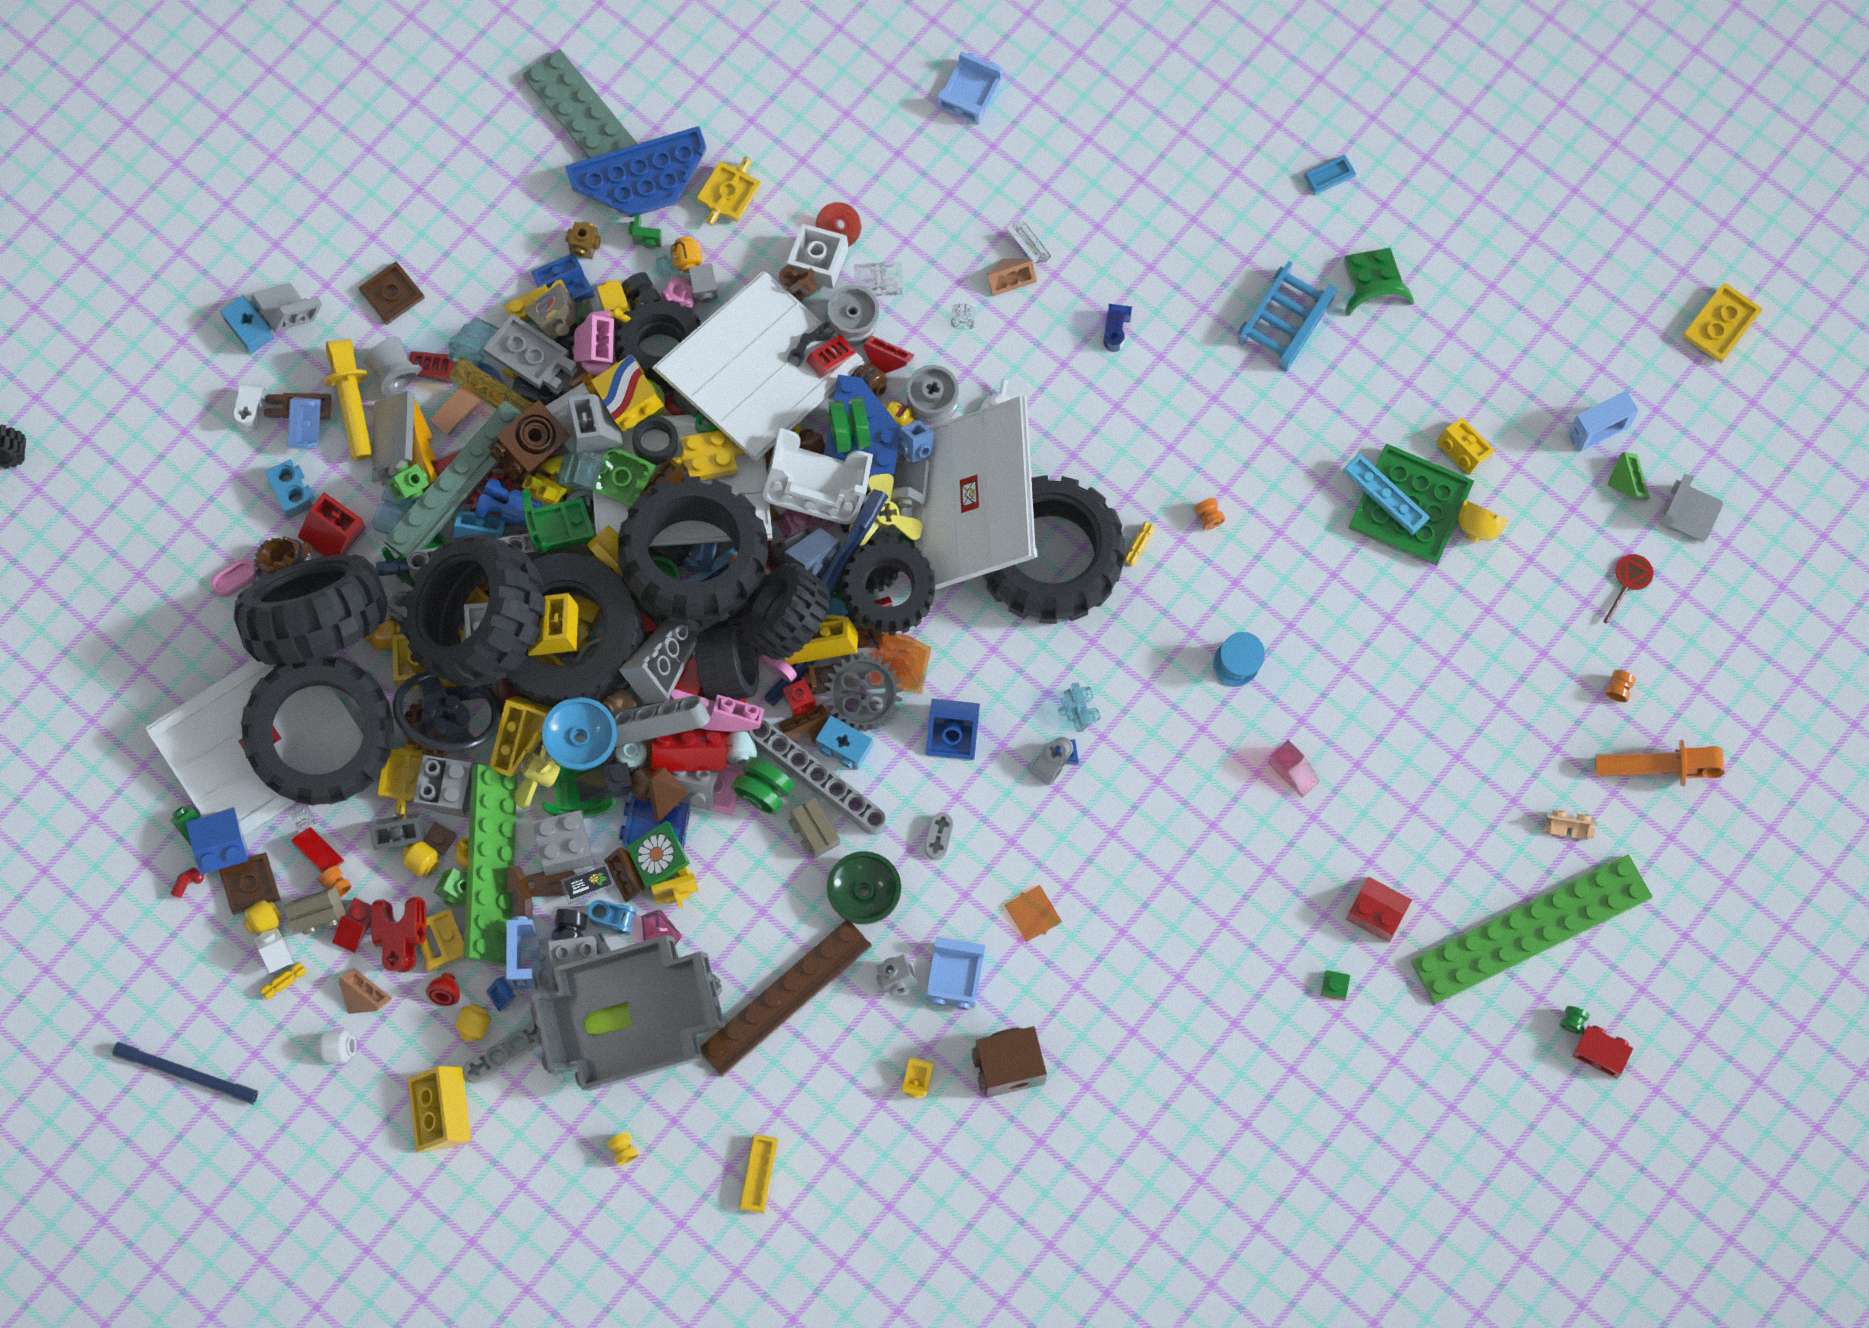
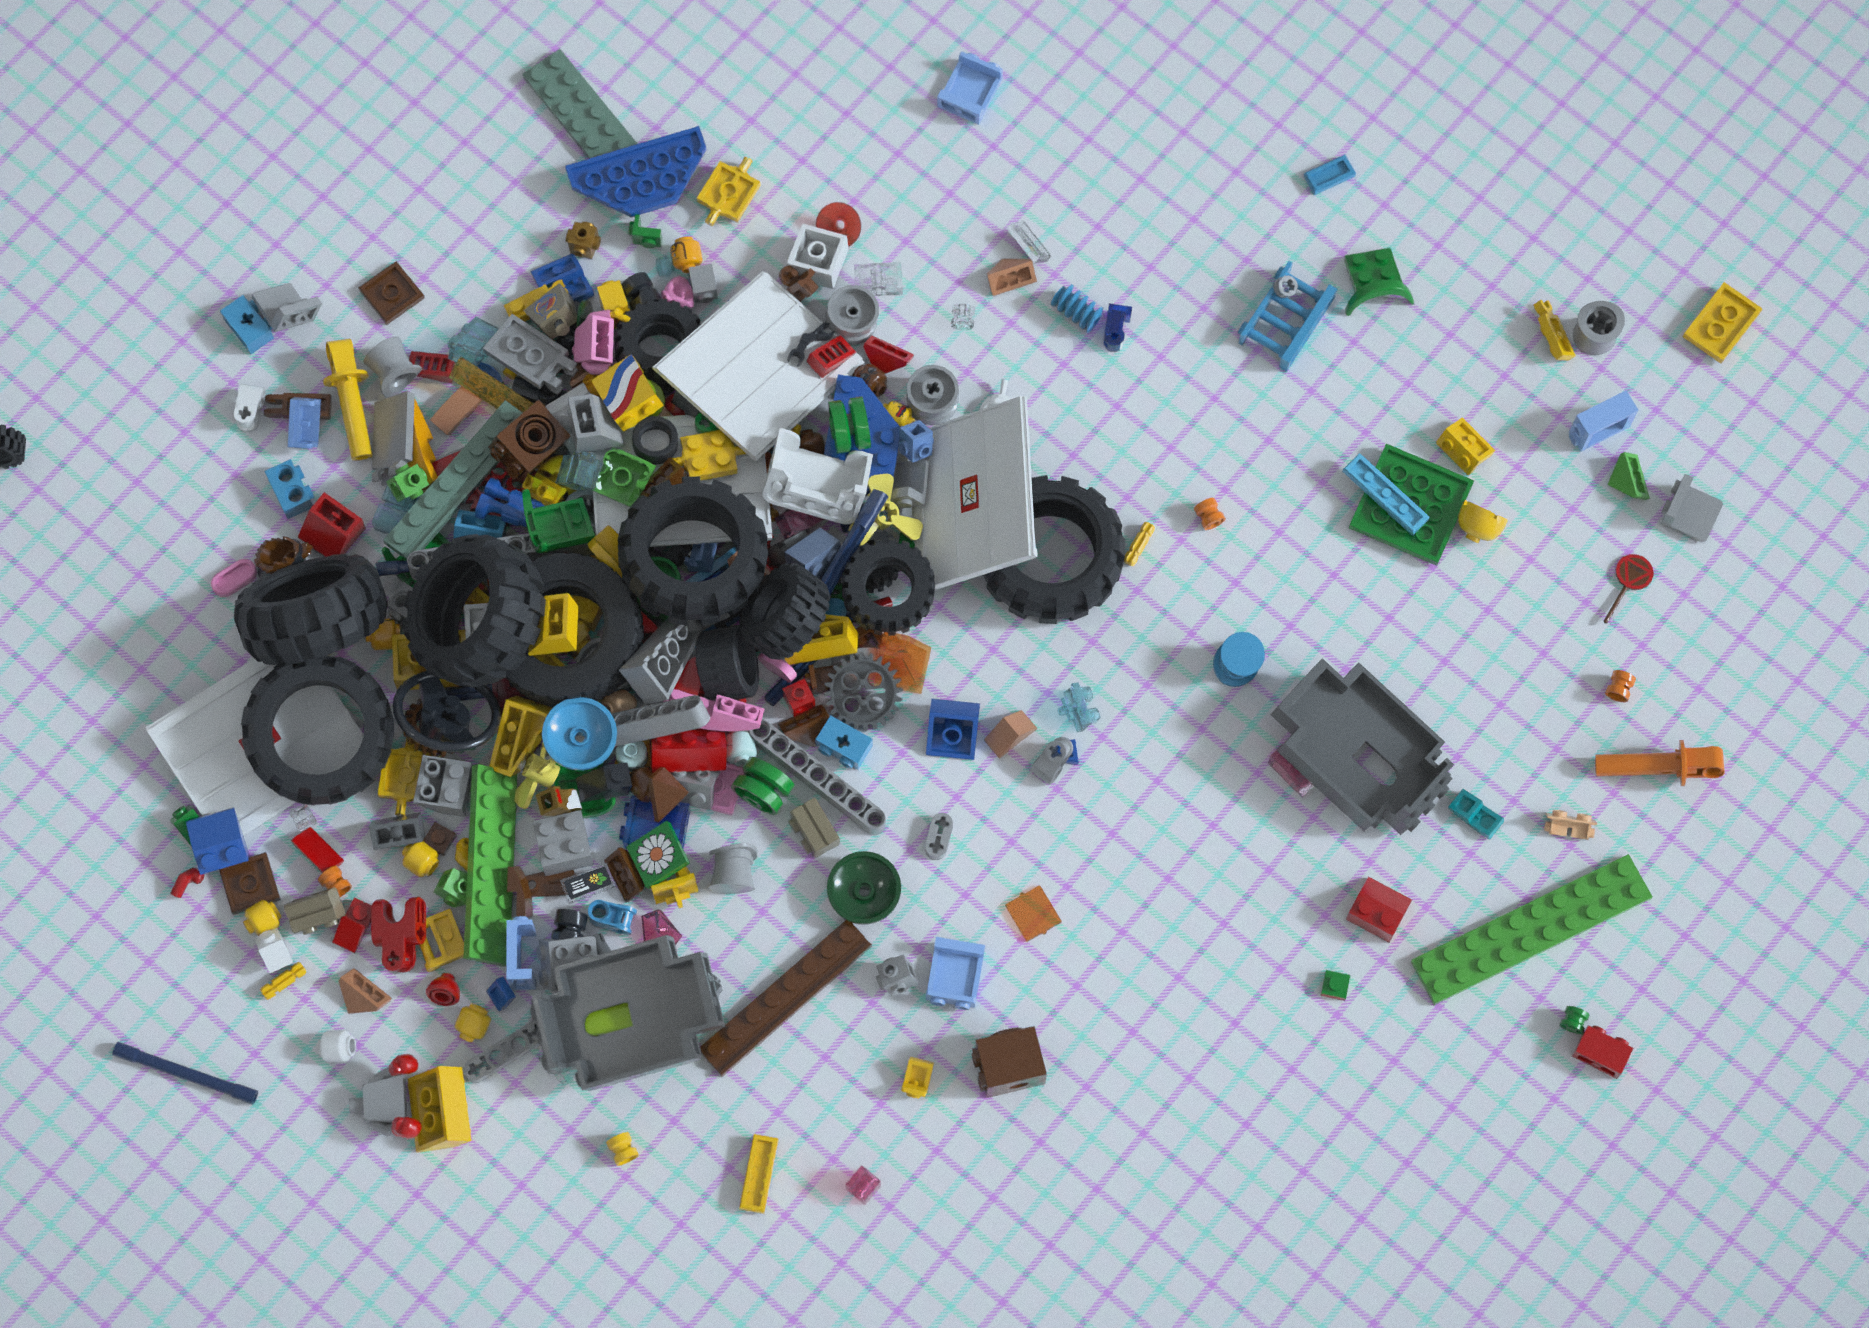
(386, 1100): none -> light grey torso
(561, 801): none -> pearl gold leg
(733, 868): none -> light grey hat
(863, 1185): none -> clear pink brick
(1009, 733): none -> nougat slope
(1077, 307): none -> dark azure piece
(1292, 283): none -> light grey bush
(1338, 715): none -> dark grey panel
(1475, 814): none -> teal slope
(1553, 331): none -> yellow plate
(1598, 327): none -> light grey hat

